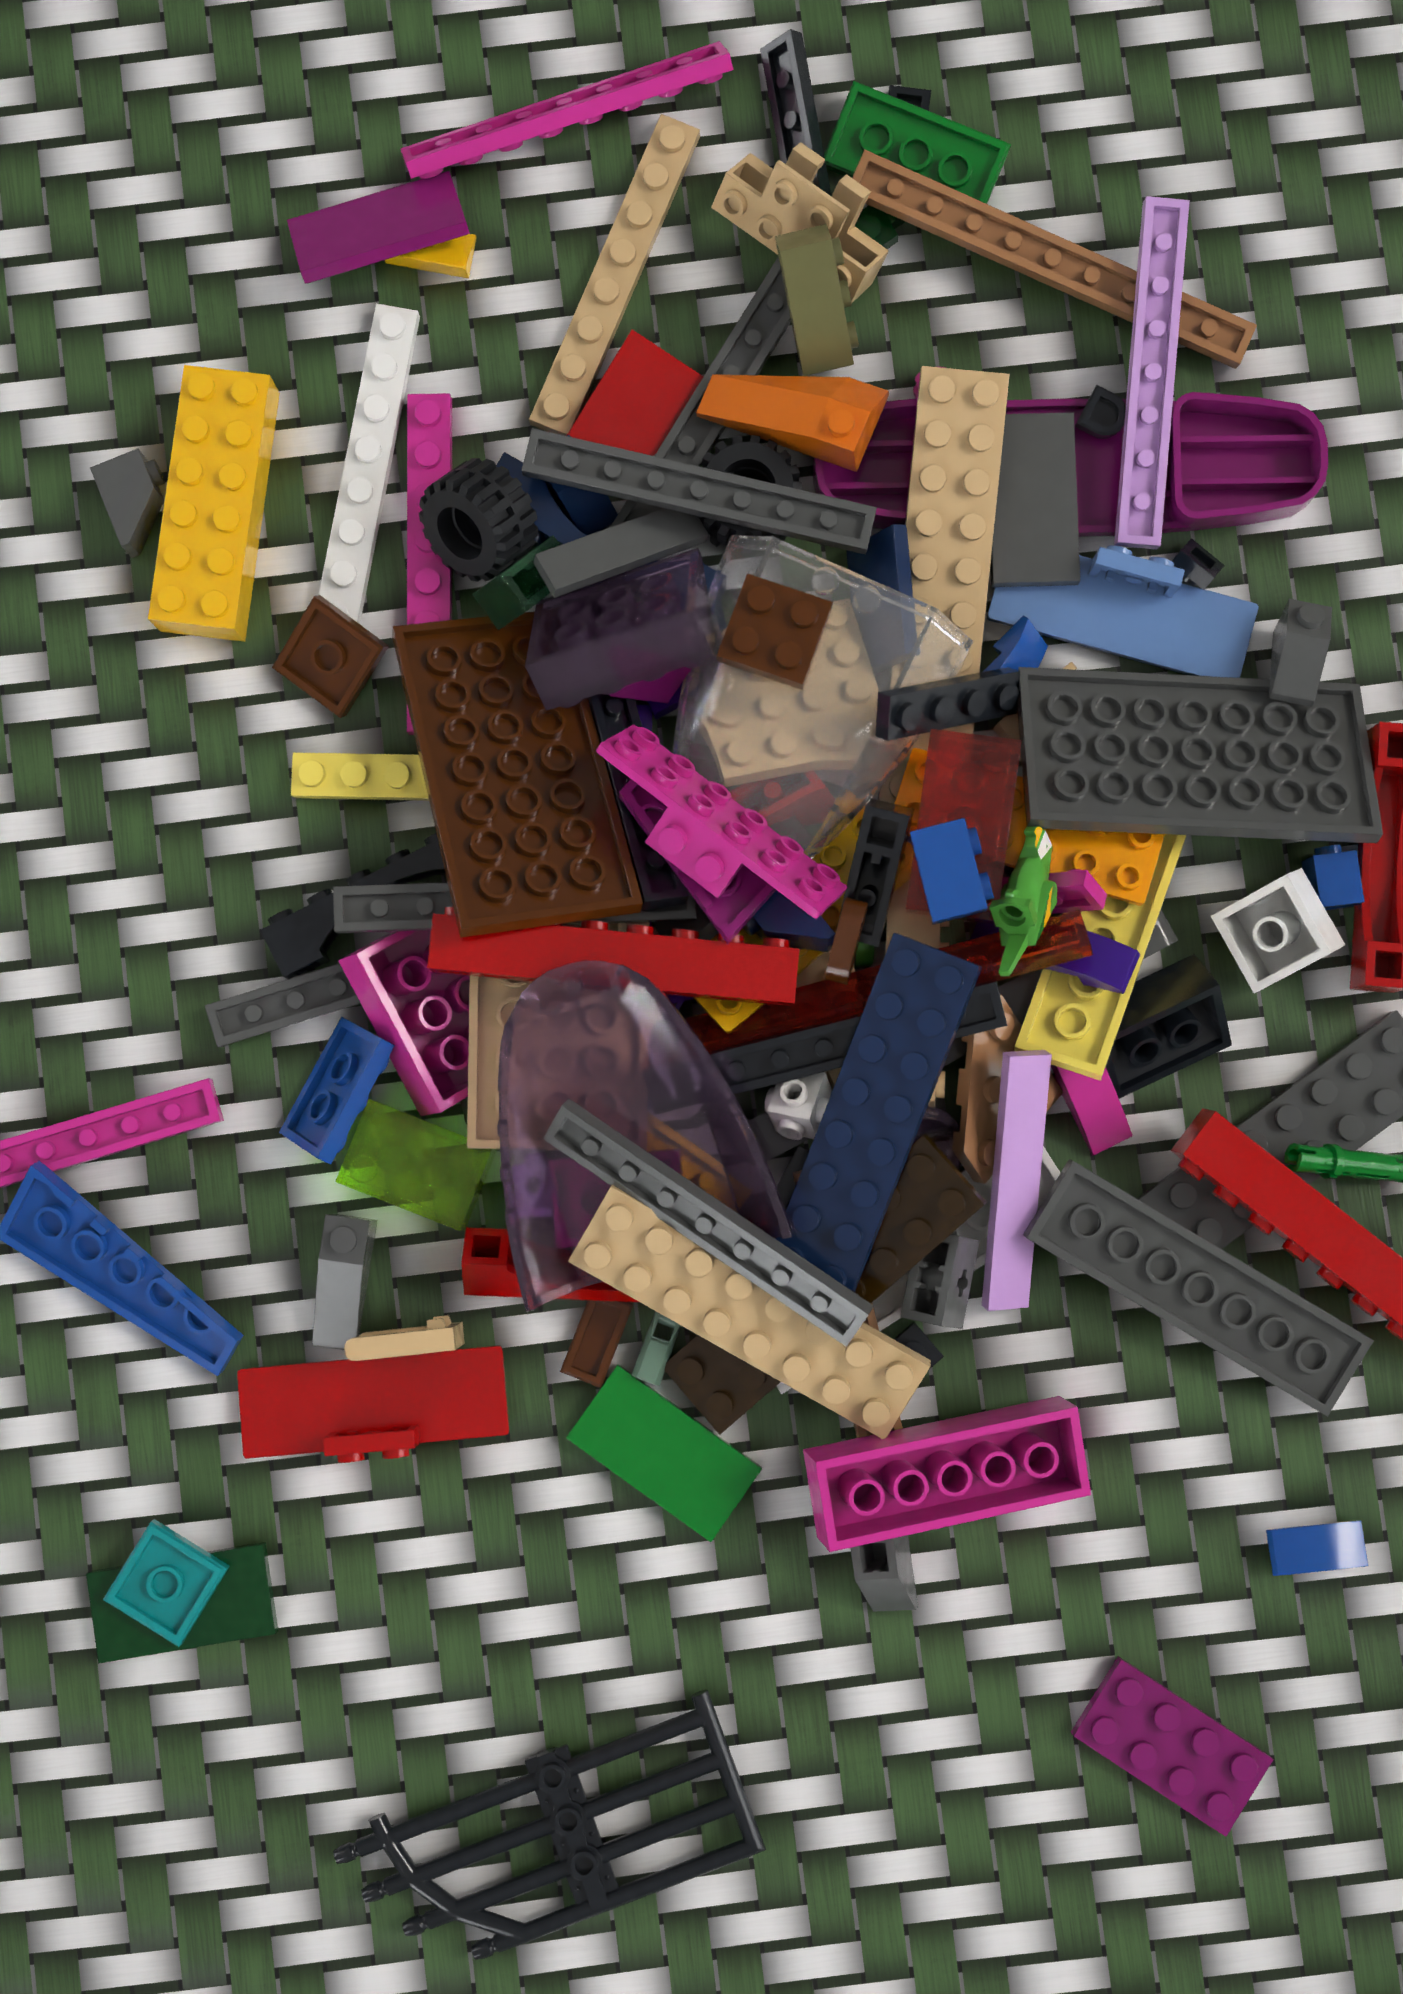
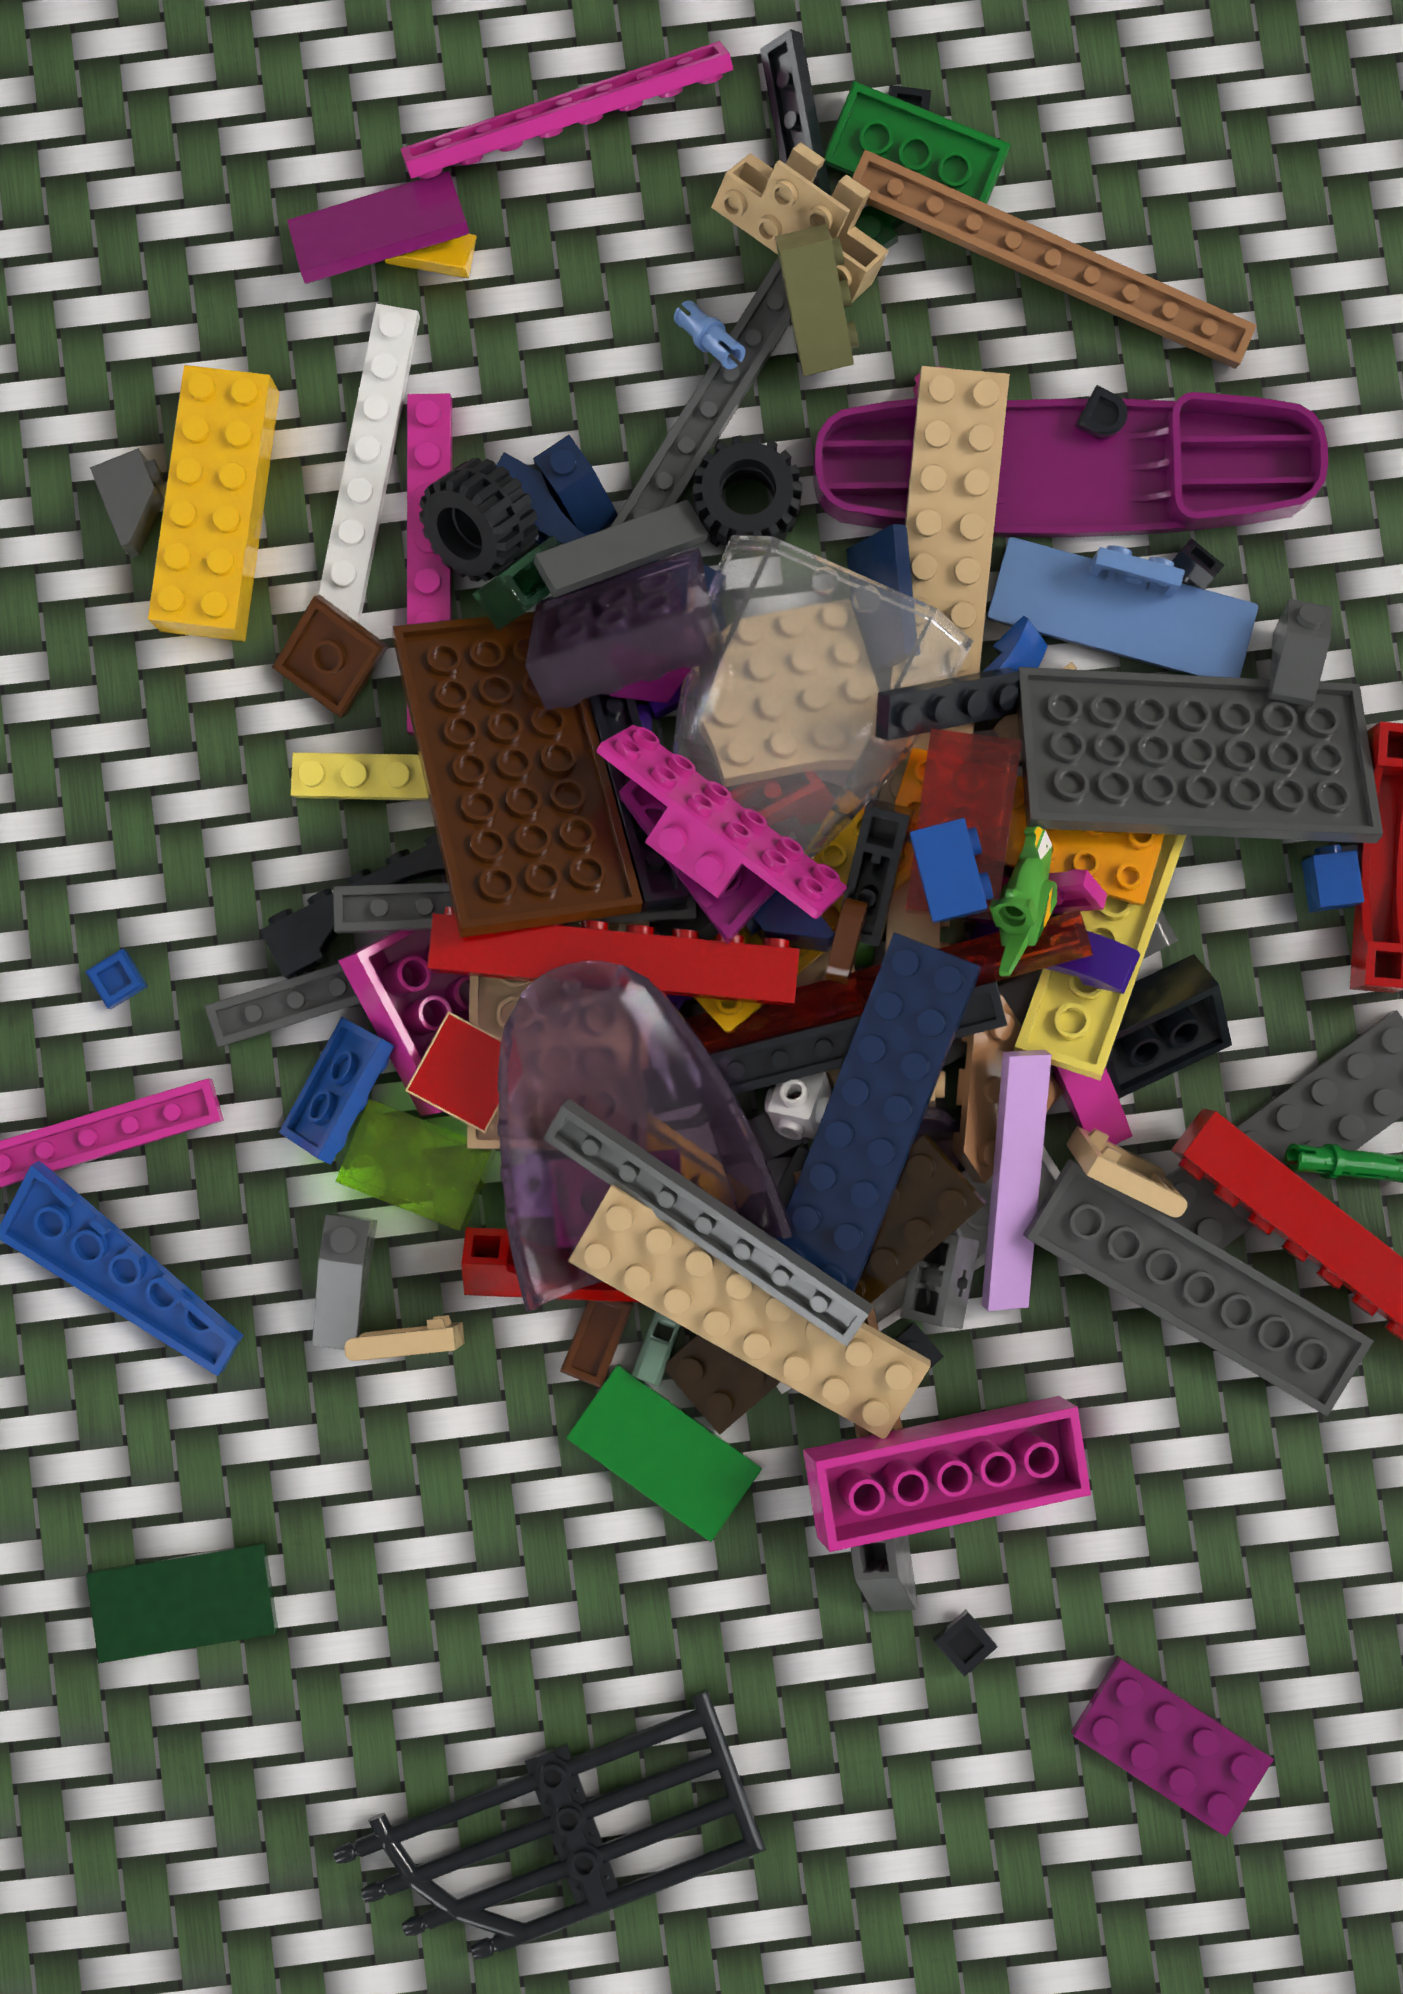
(116, 979): none -> blue tile
(166, 1582): teal tile -> none
(372, 1404): red bracket -> none
(460, 1073): none -> red tile
(615, 276): tan plate -> none
(637, 398): red tile -> none
(698, 491): dark grey plate -> none
(709, 334): none -> medium blue pin
(774, 631): reddish brown plate -> none
(803, 413): orange wedge -> none
(965, 1642): none -> black plate
(1037, 503): dark grey tile -> none
(1125, 1171): none -> tan container
(1151, 372): lavender plate -> none
(1277, 930): white brick -> none
(1317, 1548): blue slope -> none

